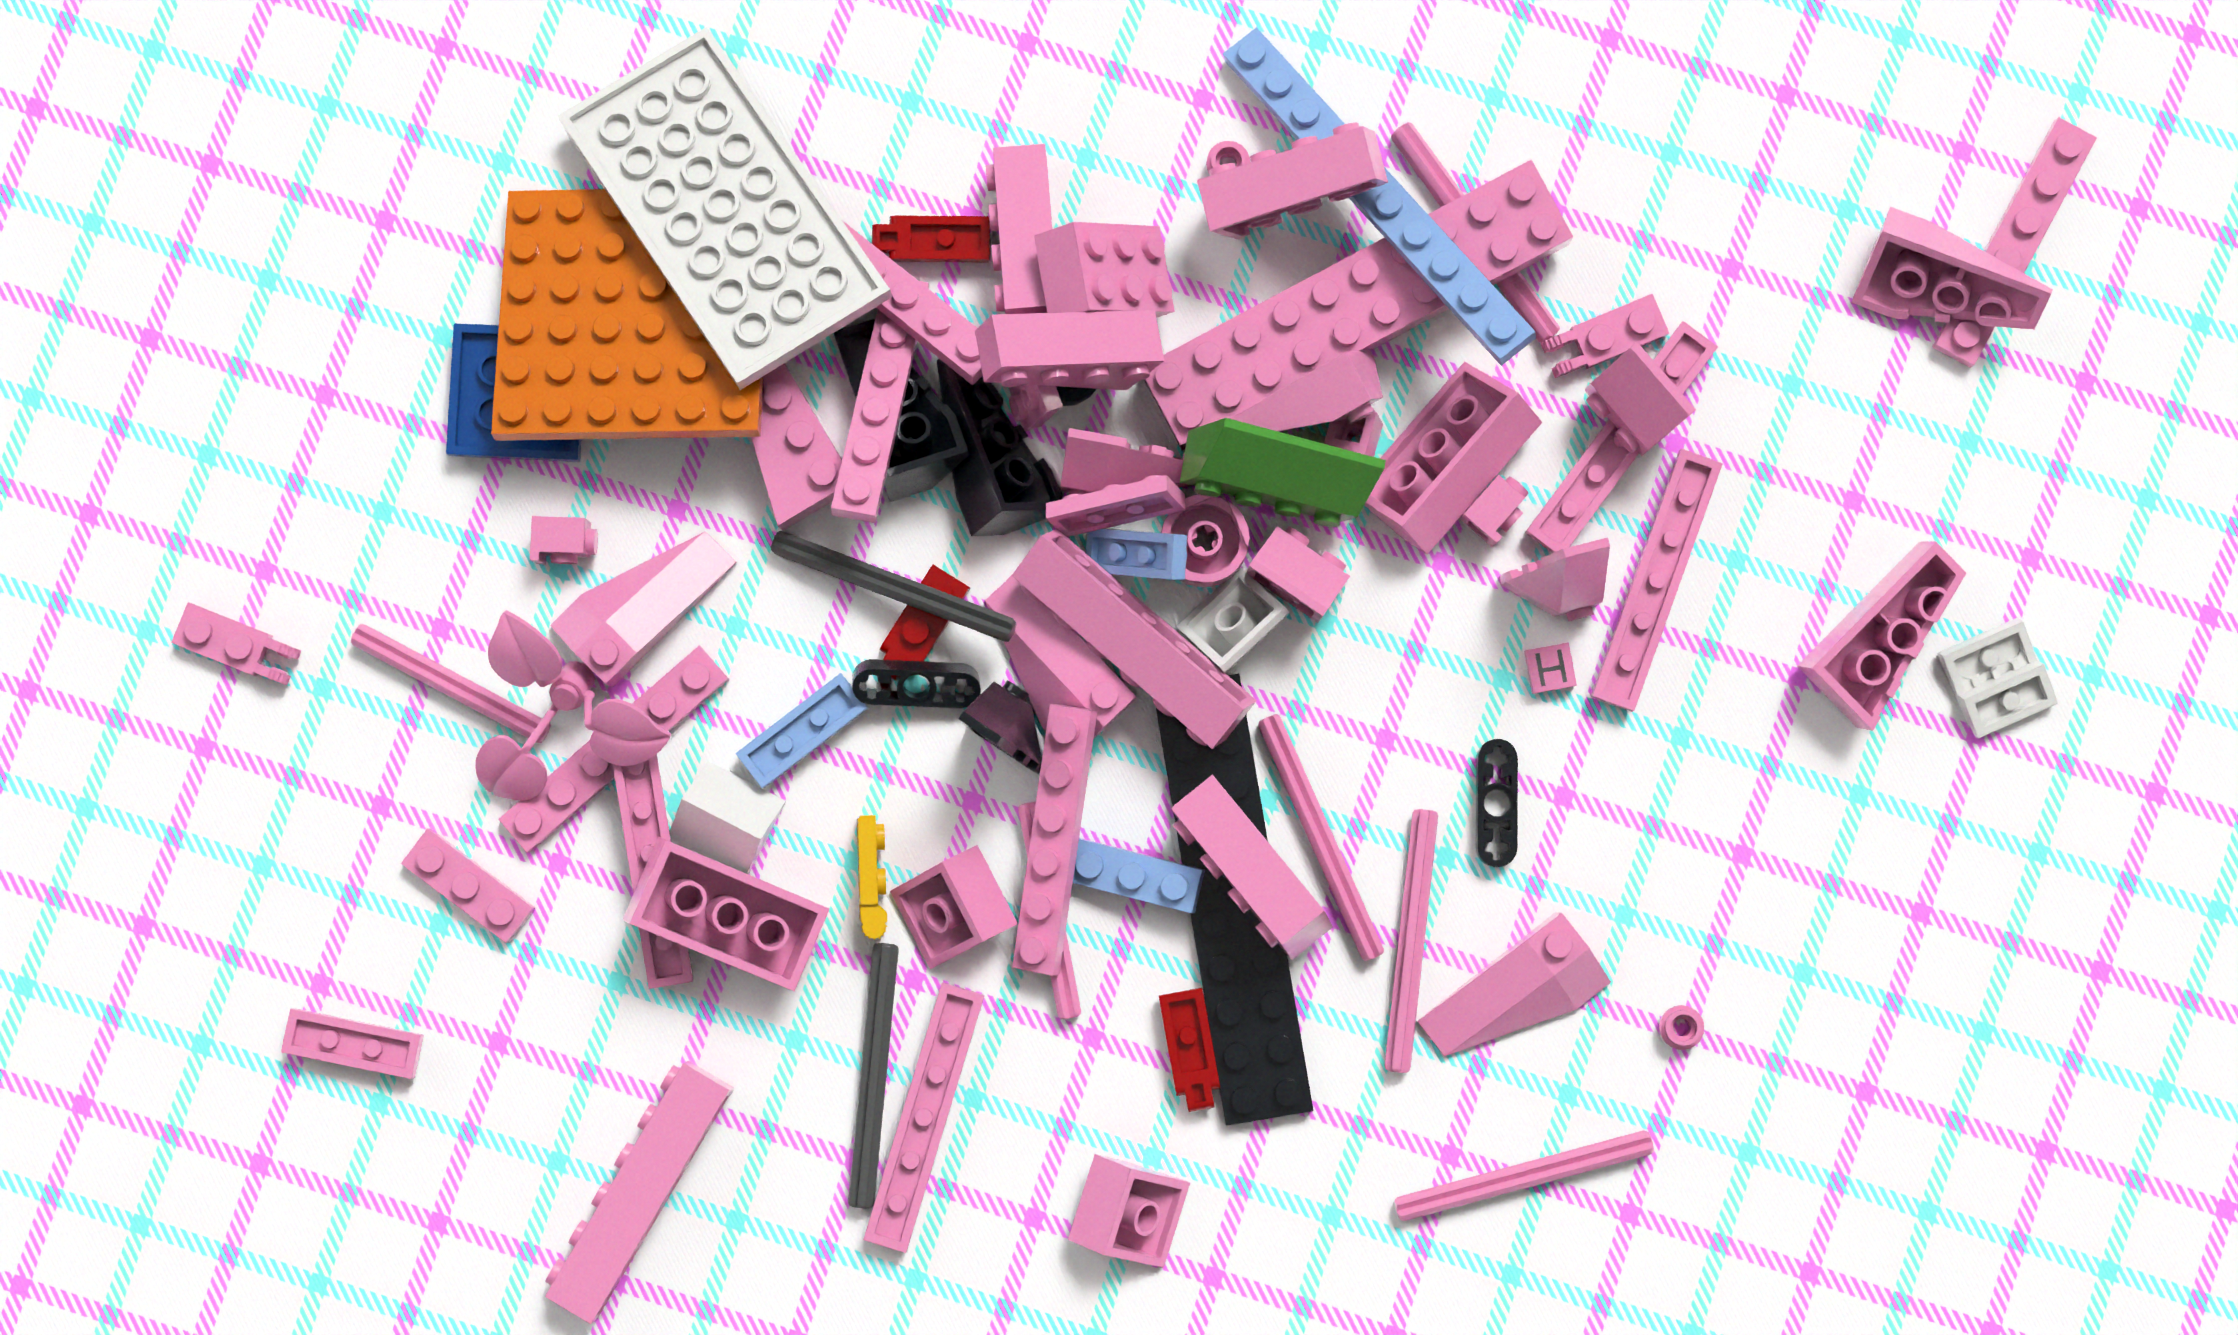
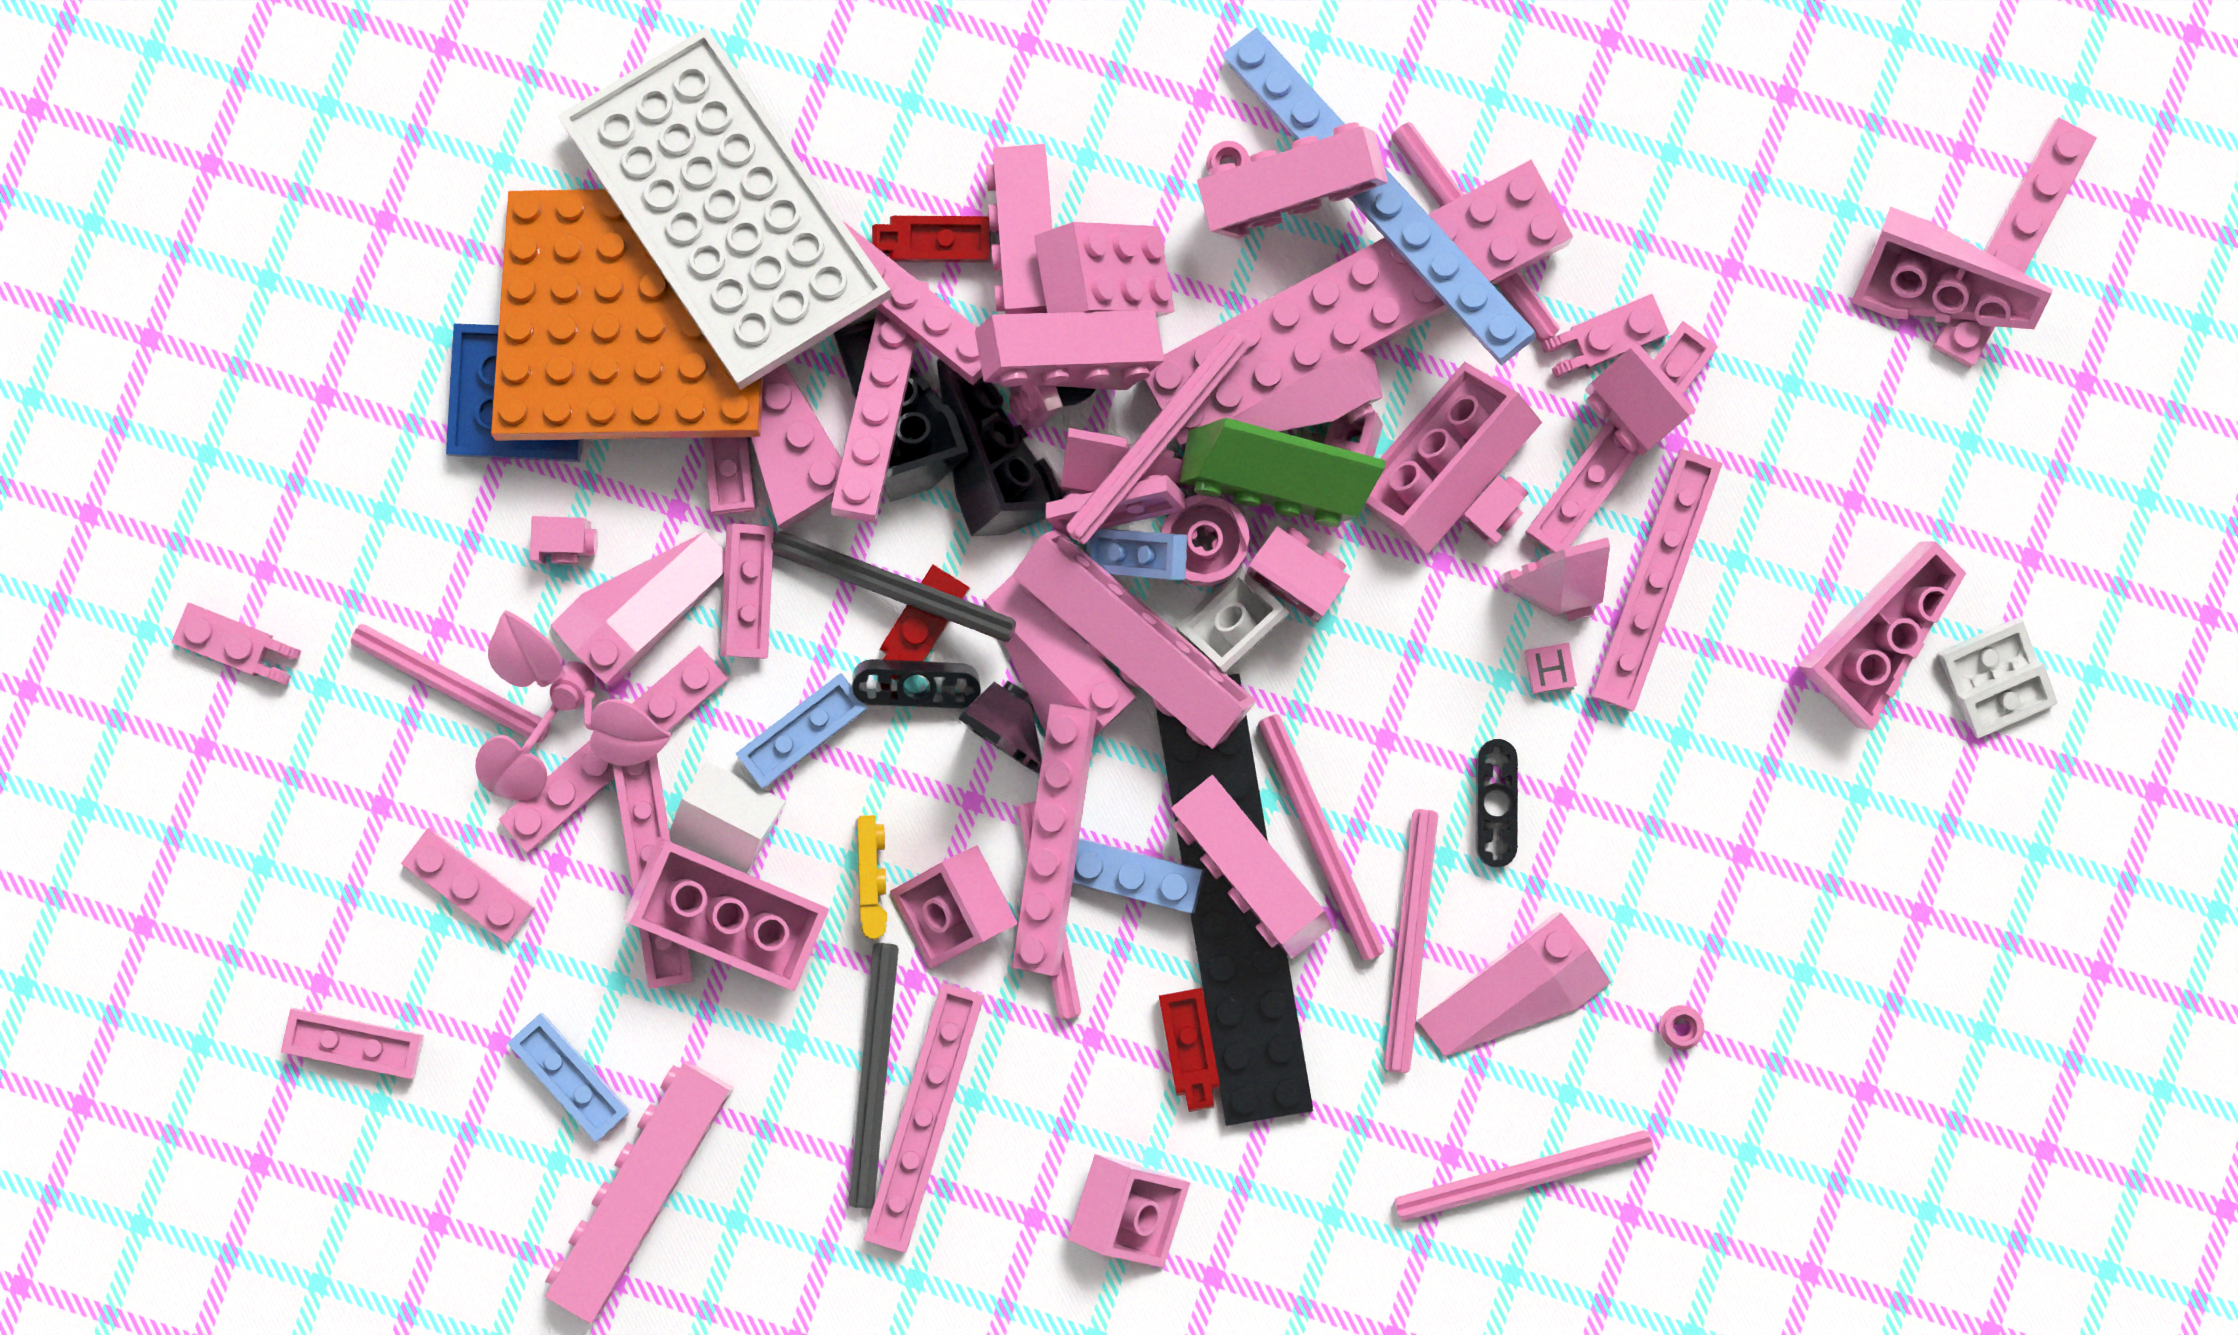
(569, 1077): none -> light blue plate
(729, 475): none -> bright pink hinge
(747, 591): none -> bright pink plate
(1157, 436): none -> bright pink axle

